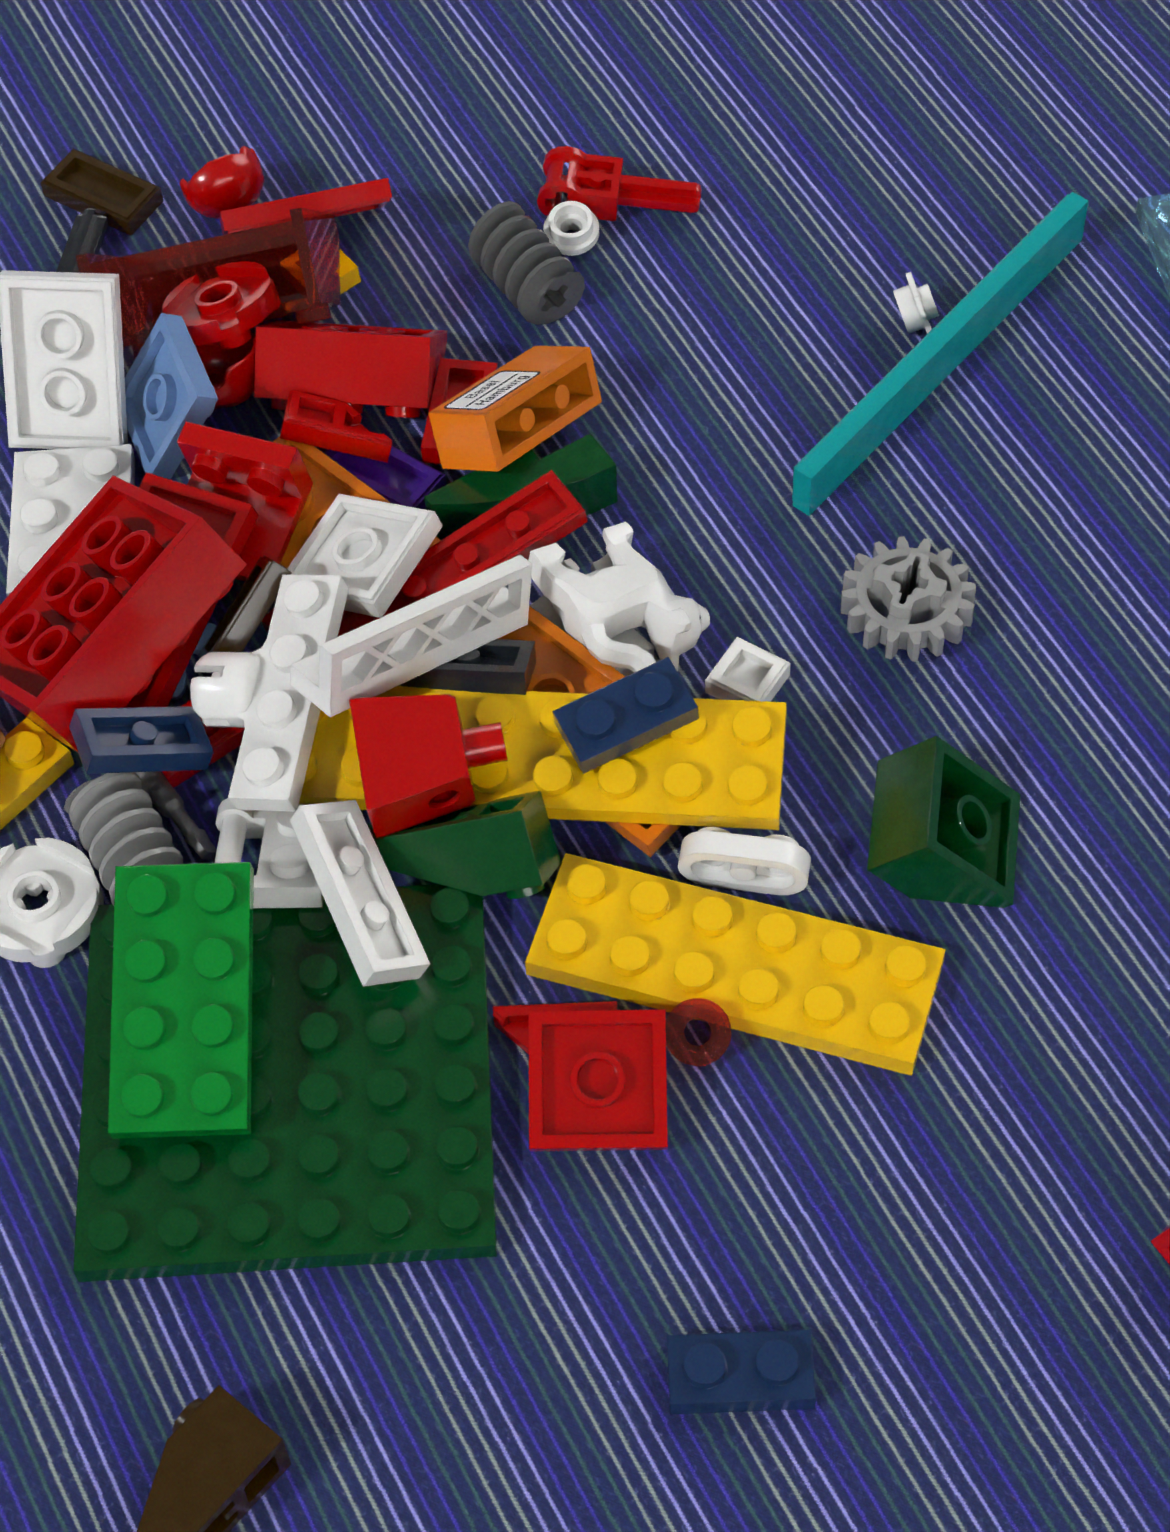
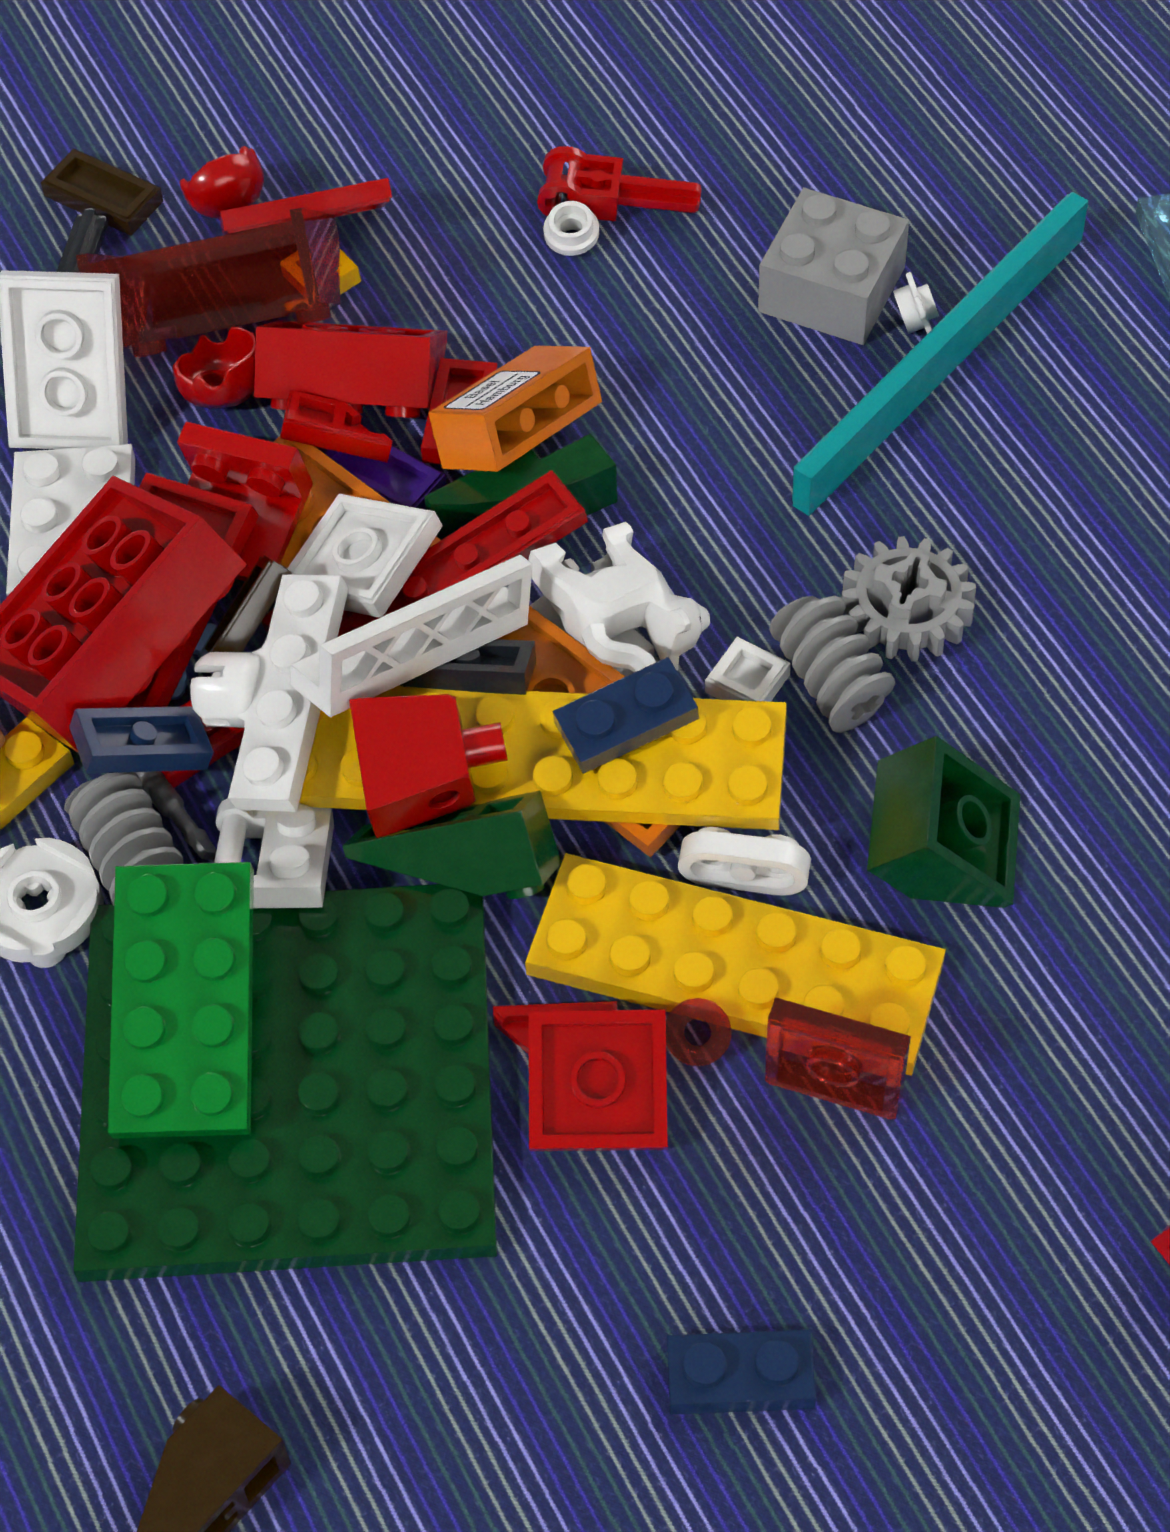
(164, 392): medium blue plate -> none
(225, 305): red plate -> none
(359, 892): white plate -> none
(525, 264): dark grey piece -> none
(832, 660): none -> light grey piece
(833, 265): none -> light grey brick
(836, 1058): none -> clear red tile

